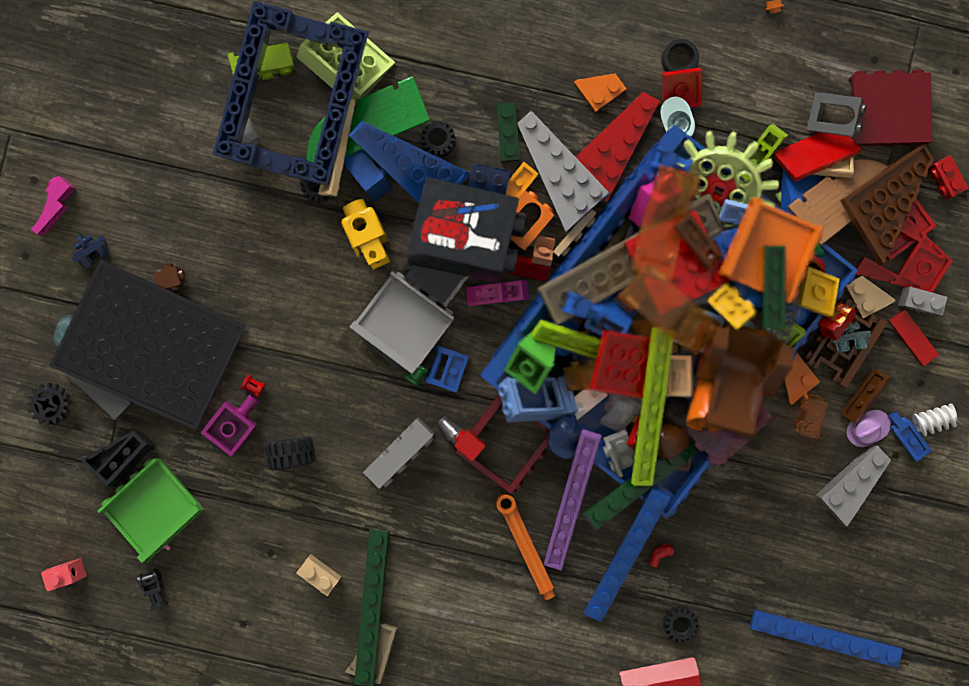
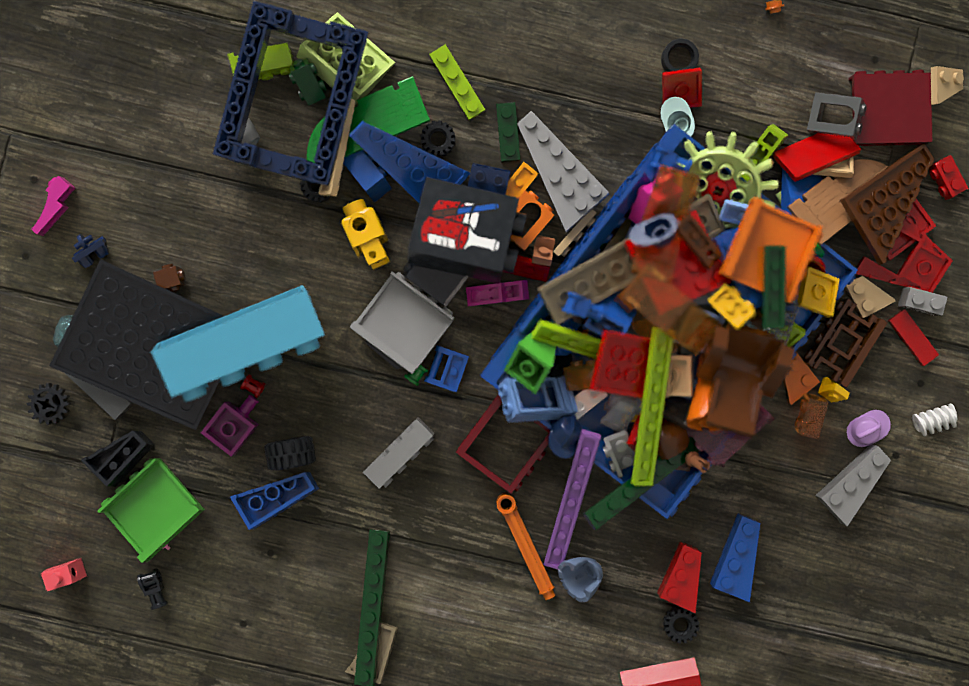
(237, 341): none -> medium azure brick
(271, 499): none -> blue wedge
(305, 76): none -> dark green brick
(318, 575): tan brick -> none
(449, 429): flat silver cone -> none
(457, 82): none -> lime plate
(469, 444): red brick -> none
(580, 577): none -> sand blue hair
(600, 89): orange wing -> none
(613, 147): red wing -> none
(627, 553): blue plate -> none
(655, 231): none -> piece
(660, 552): red arm -> none
(682, 578): none -> red wedge
(693, 459): none -> nougat pin
(737, 561): none -> blue wedge
(826, 638): blue plate -> none
(832, 391): none -> yellow bracket
(838, 323): red leg -> none
(860, 338): clear light blue hips -> none
(865, 396): reddish brown plate -> none
(909, 437): blue hinge -> none
(945, 83): none -> tan wing

